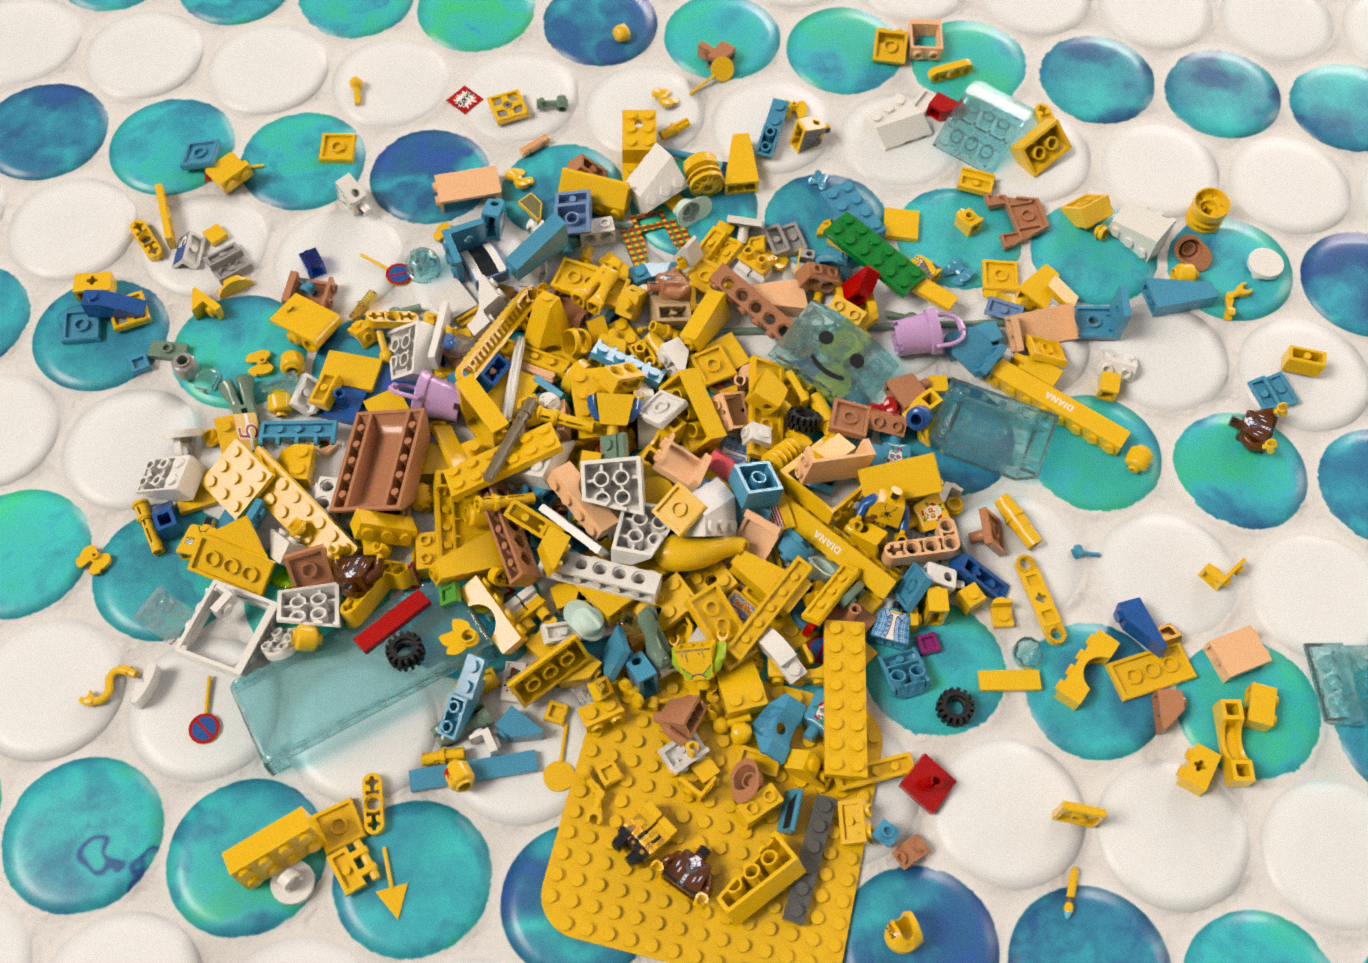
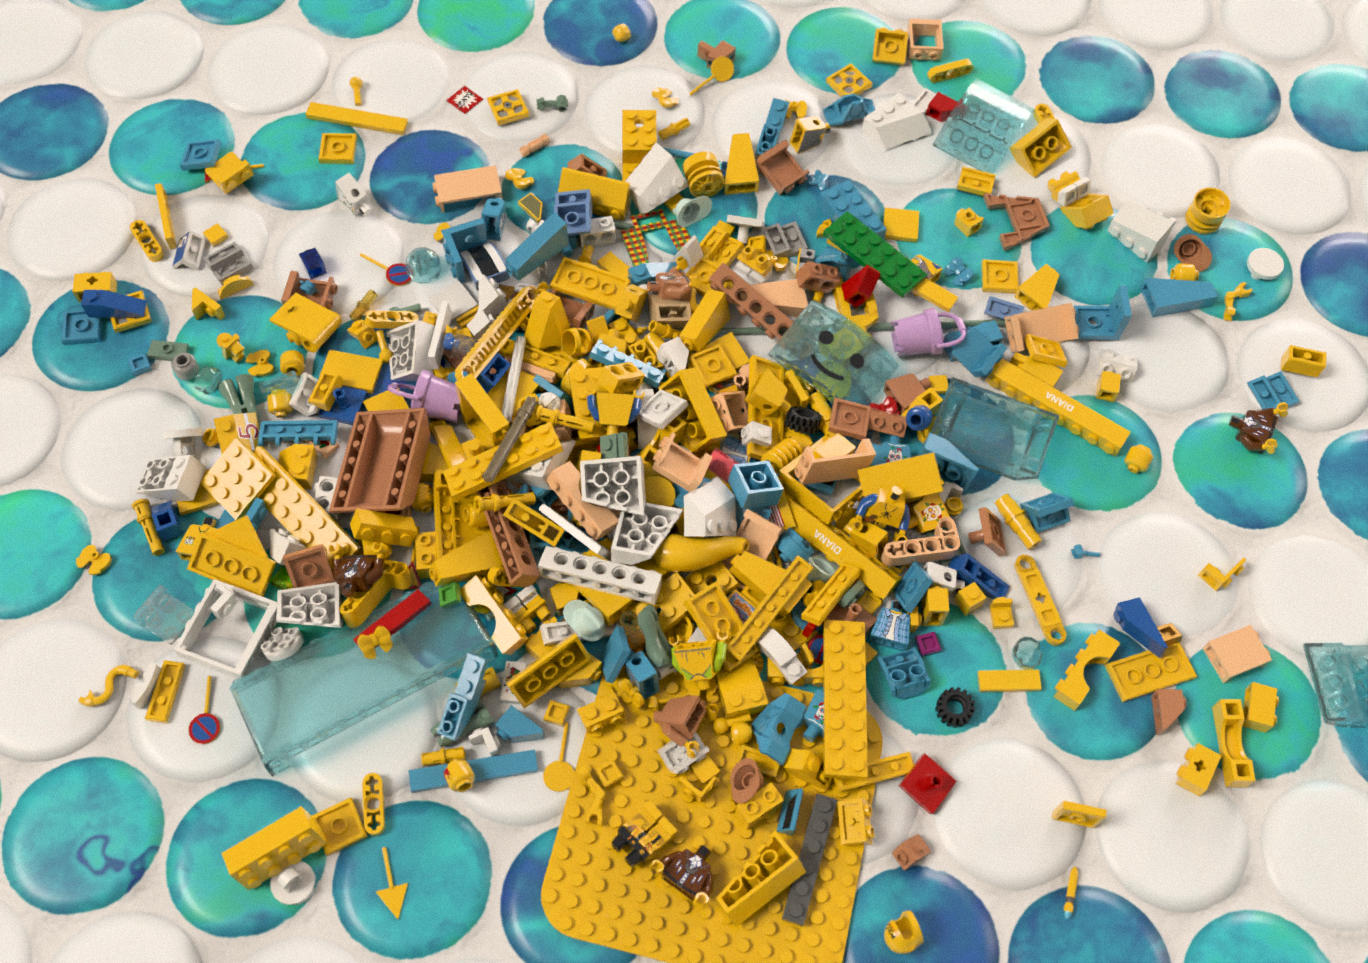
(165, 692): none -> yellow tile
(231, 346): none -> yellow hips
(296, 527): yellow plate -> none
(306, 638): yellow head -> none
(346, 870): yellow plate -> none
(356, 118): none -> yellow tile
(380, 637): none -> yellow piece
(401, 642): black tyre -> none
(457, 639): yellow plate -> none
(551, 549): yellow slope -> none
(591, 691): leg -> none
(604, 279): yellow piece -> none
(679, 509): yellow tile -> none
(781, 168): none -> nougat panel
(847, 109): none -> dark azure piece
(848, 81): none -> yellow piece
(849, 310): yellow brick -> none
(886, 833): dark azure bracket -> none
(897, 316): sand green bar -> none
(951, 462): none -> dark azure slope
(1028, 306): yellow tile -> none
(1048, 511): none -> dark azure bracket
(1060, 291): yellow tile -> none
(1068, 188): none -> hips
(1101, 232): yellow plate -> none

